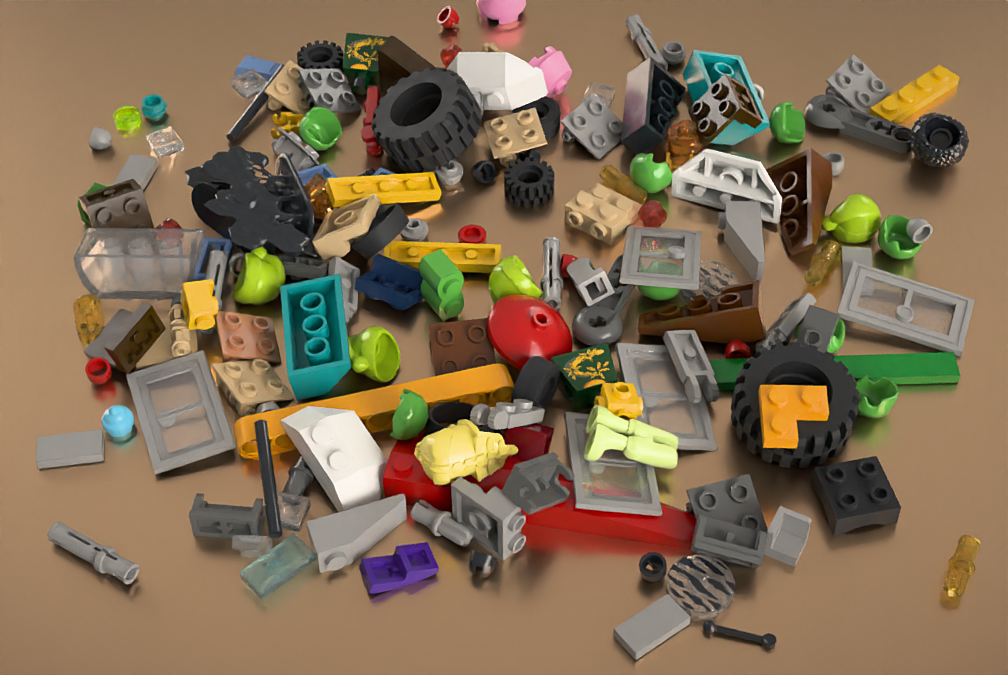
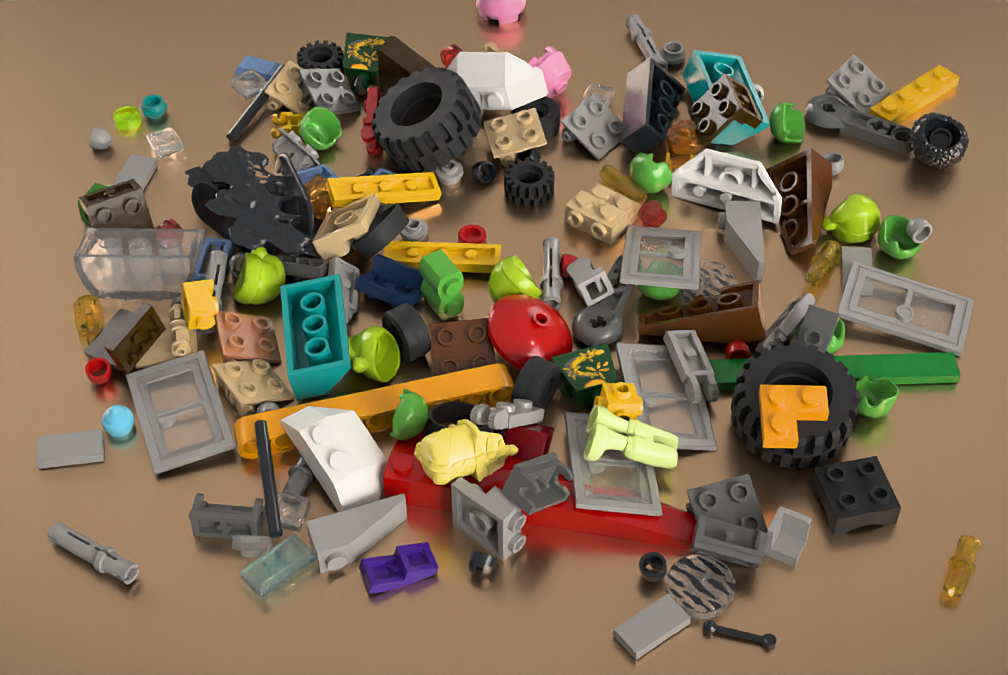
(408, 331): none -> black tyre
(441, 523): light grey axle -> none
(448, 17): red hinge -> none

